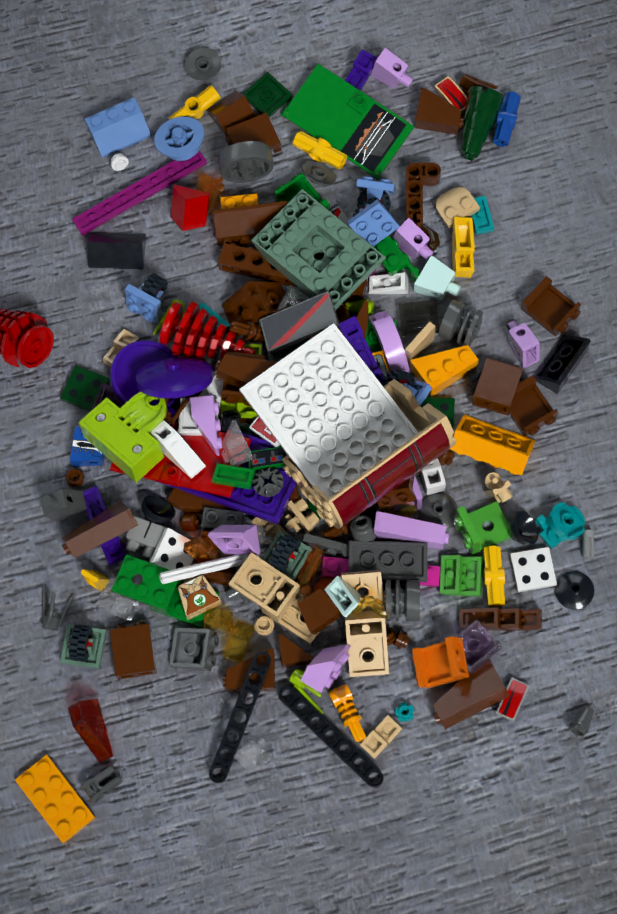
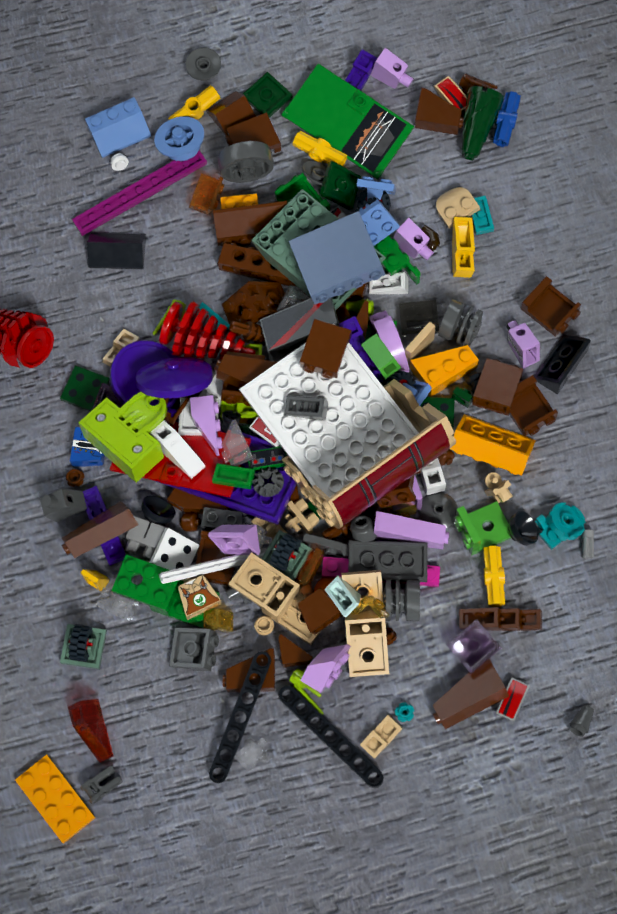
(49, 619): dark grey plant -> none
(132, 651): reddish brown panel -> none
(147, 298): medium blue plate -> none
(189, 207): red slope -> none
(202, 549): clear orange slope -> none
(238, 641): clear yellow slope -> none
(322, 402): none -> dark grey slope
(325, 349): none -> reddish brown panel
(336, 258): none -> sand blue panel
(340, 185): none -> dark green tile
(341, 698): light orange piece -> none
(380, 356): none -> bright green brick
(401, 640): reddish brown plate -> none
(417, 182): reddish brown beam -> none
(436, 280): light aqua torso -> none
(440, 663): orange panel -> none
(461, 575): bright green slope -> none
(462, 396): none -> dark green plate
(533, 569): white tile -> none
(569, 598): black dish -> none

